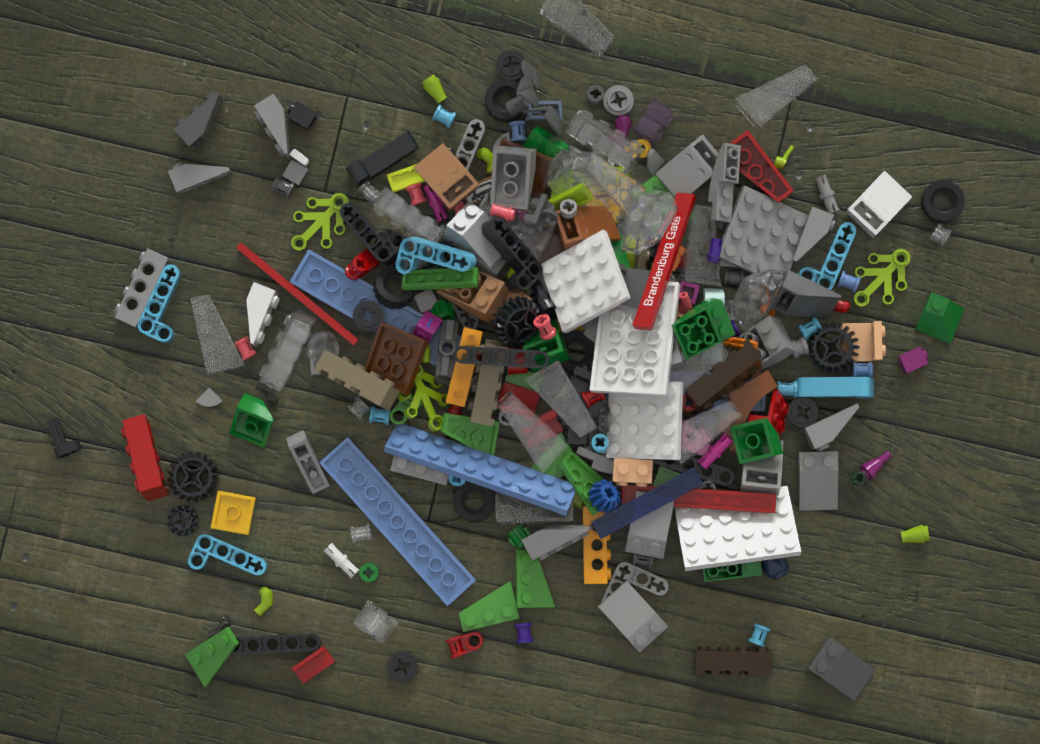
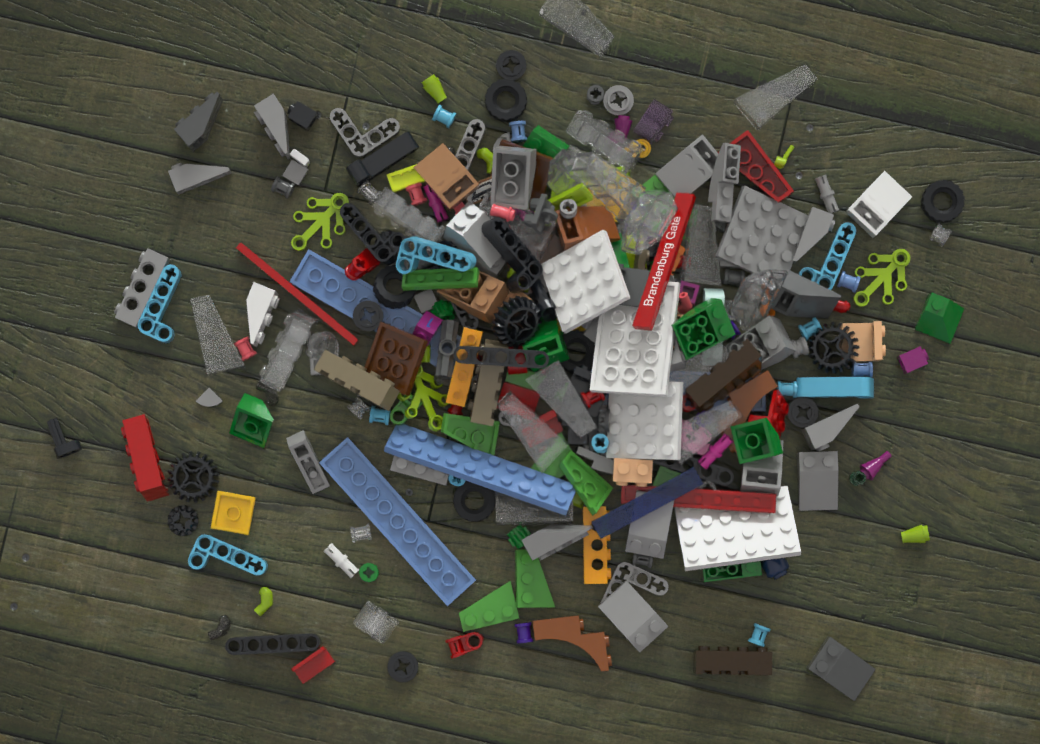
(211, 655): bright green wing -> none
(364, 139): none -> light grey beam
(527, 95): dark grey plant -> none
(543, 327): coral bush -> none
(544, 103): sand blue tile -> none
(569, 630): none -> dark orange arch
(604, 496): blue gear -> none
(654, 161): light grey tile -> none
(715, 250): dark purple pin -> none
(737, 342): orange axle -> none

